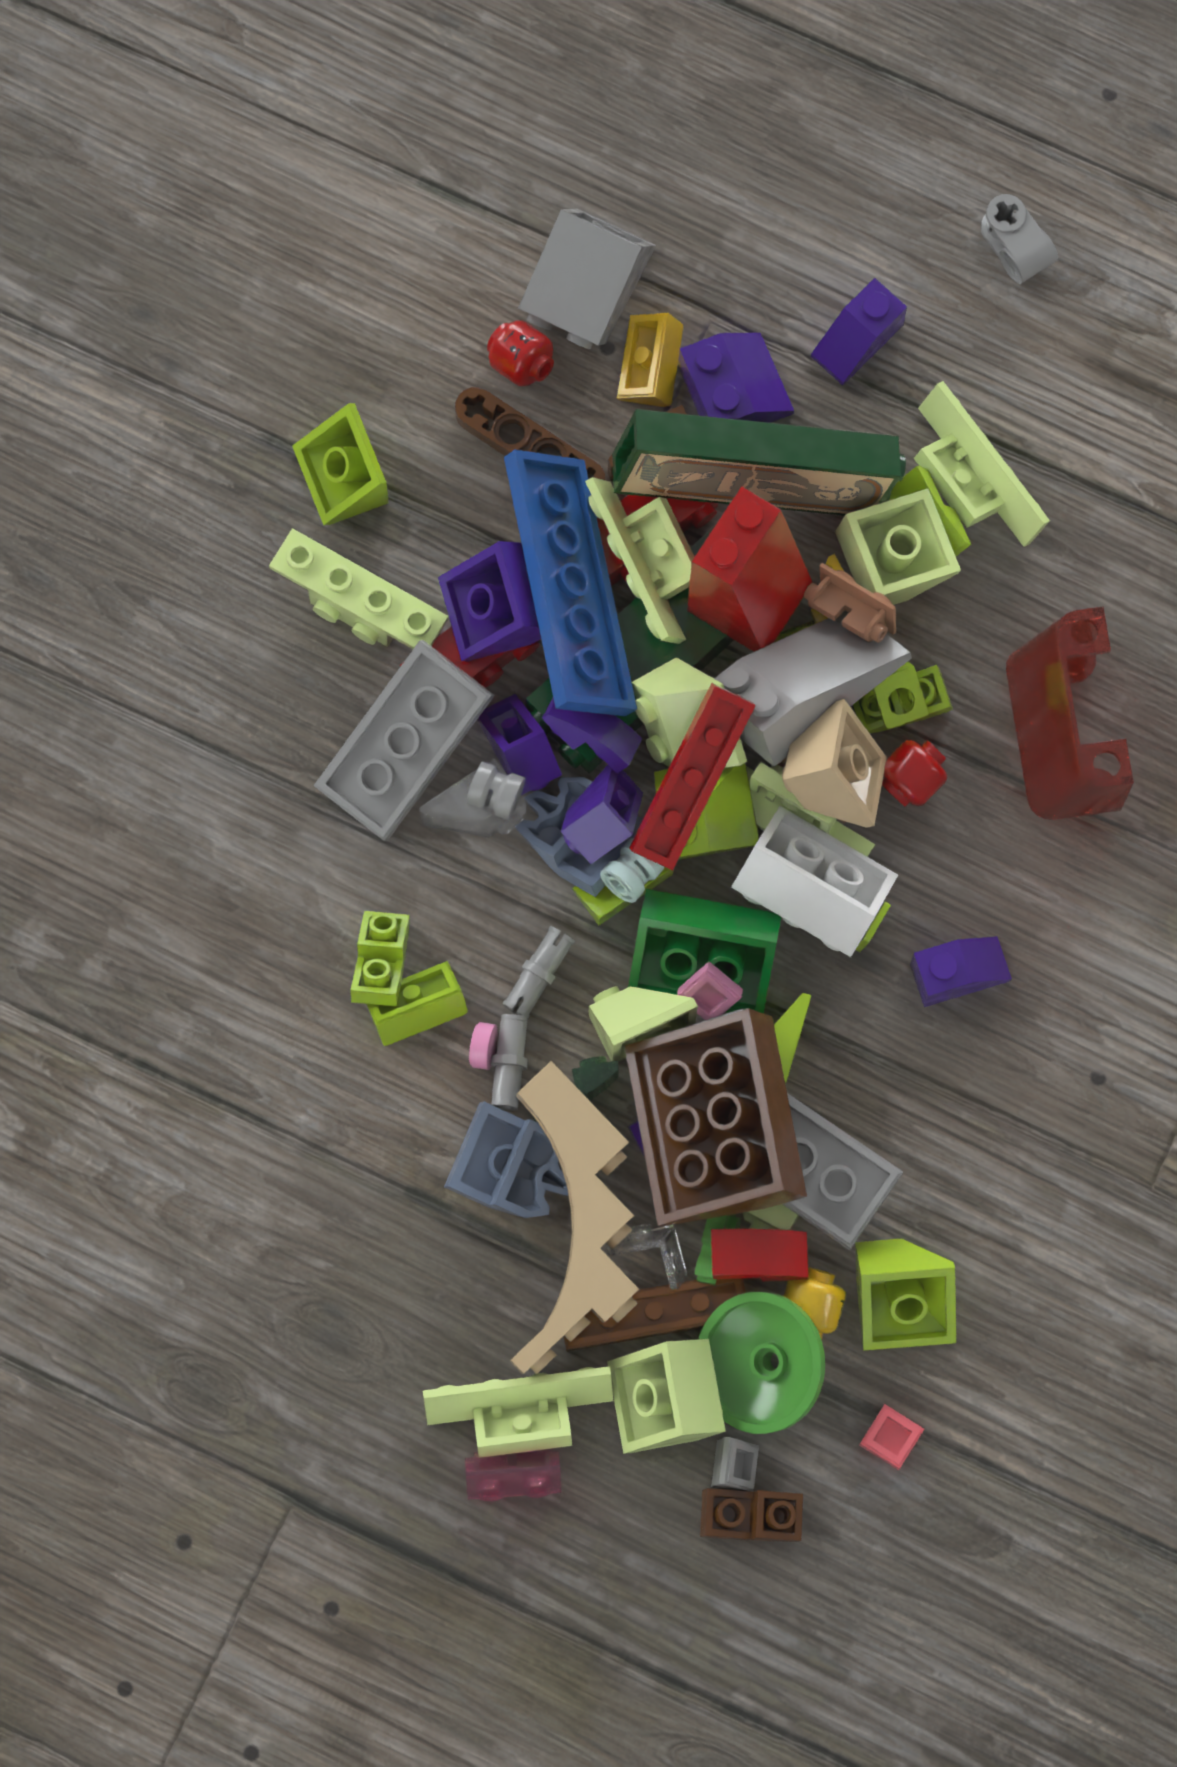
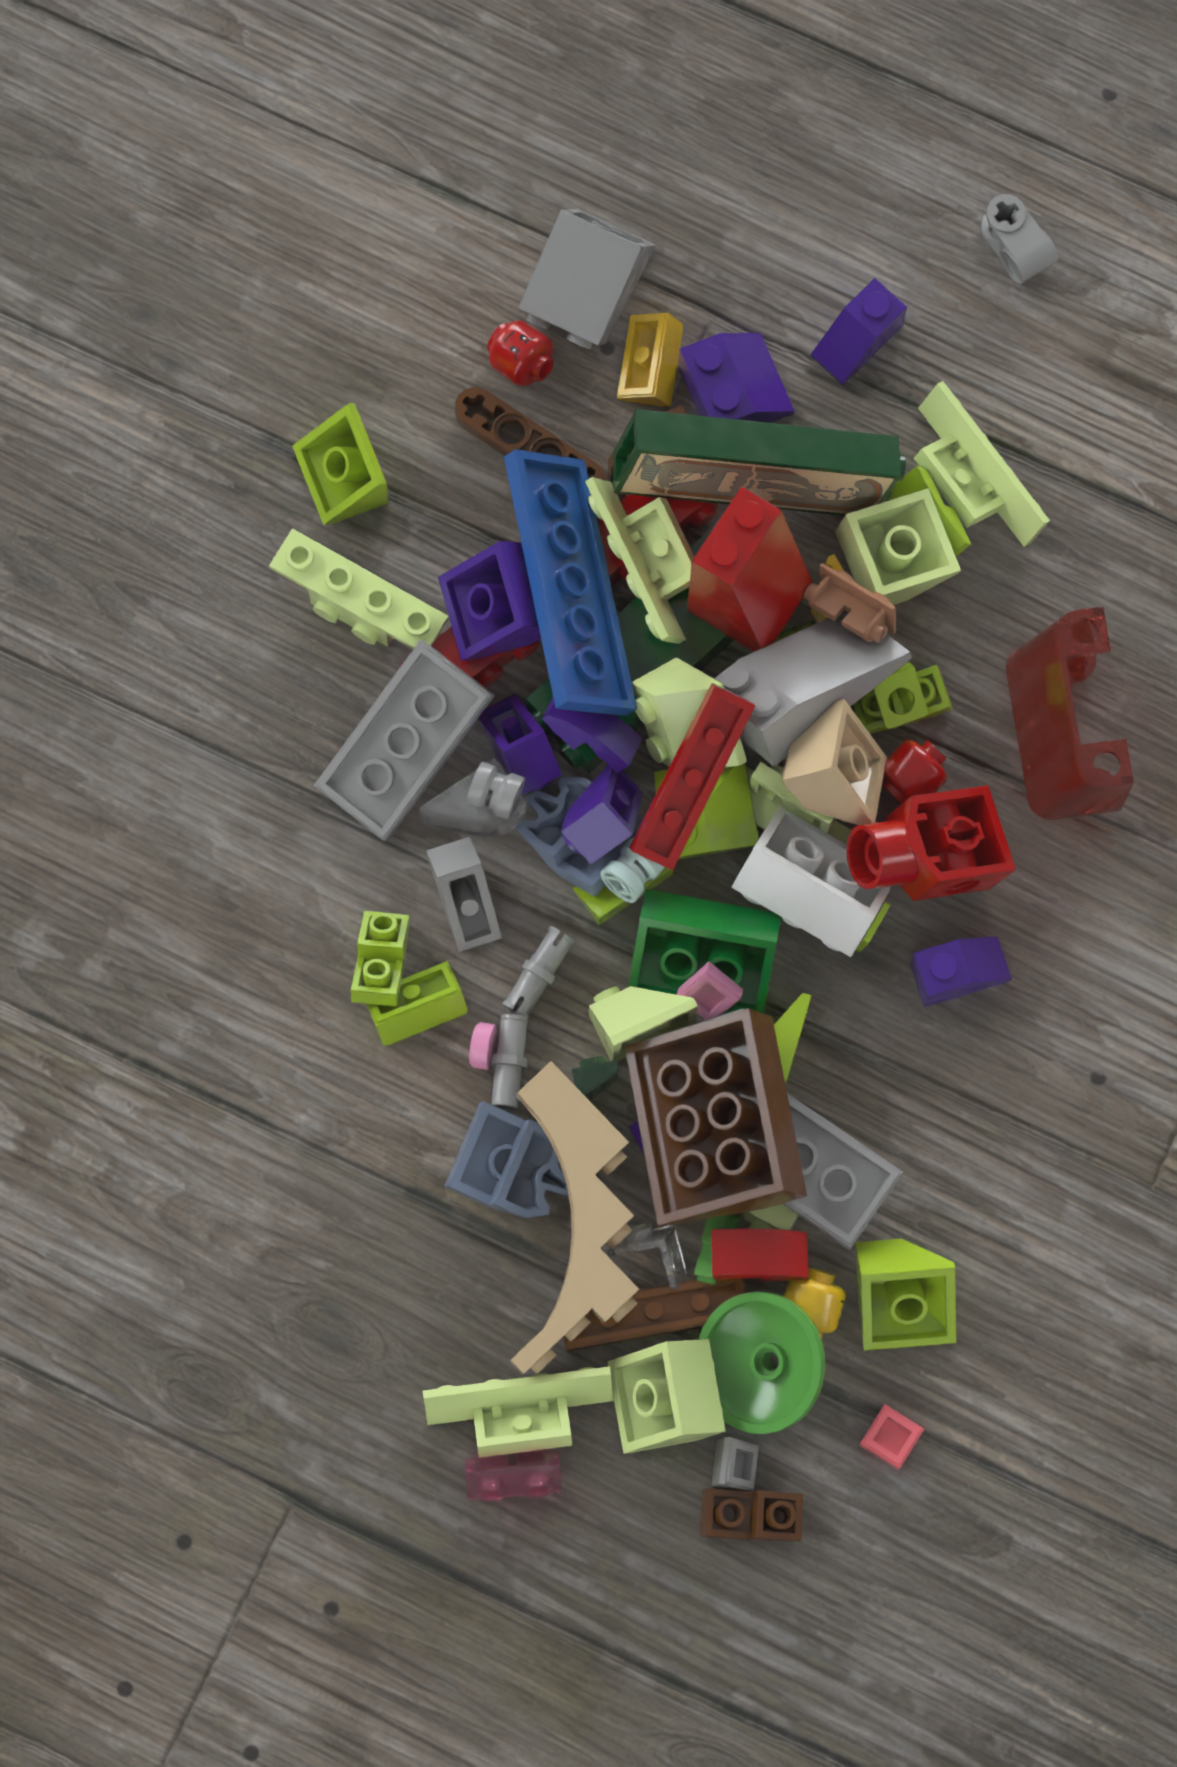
(464, 894): none -> light grey slope
(933, 846): none -> red brick

